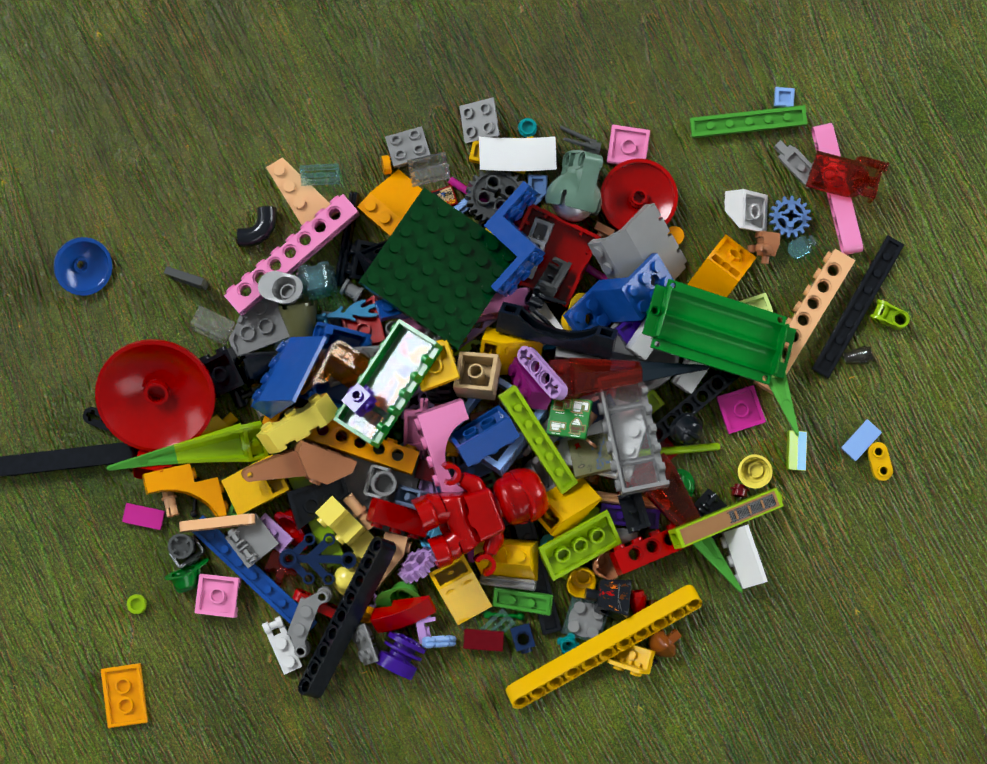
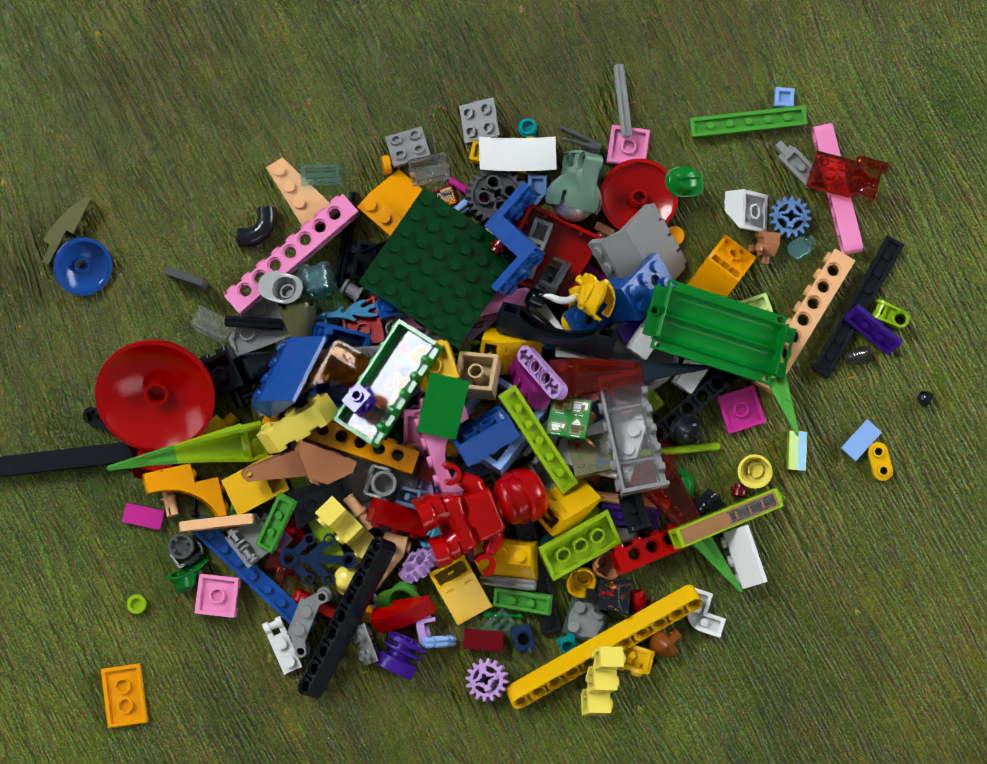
(69, 223): none -> olive slope
(253, 322): none -> black axle
(276, 522): none -> bright green tile
(442, 405): none -> green tile
(483, 671): none -> lavender gear
(498, 247): none -> dark red plate
(589, 295): none -> yellow helmet
(602, 680): none -> light yellow brick
(622, 99): none -> light grey axle
(684, 182): none -> green piece
(705, 621): none -> white plate
(873, 329): none -> dark purple plate
(924, 398): none -> black hinge

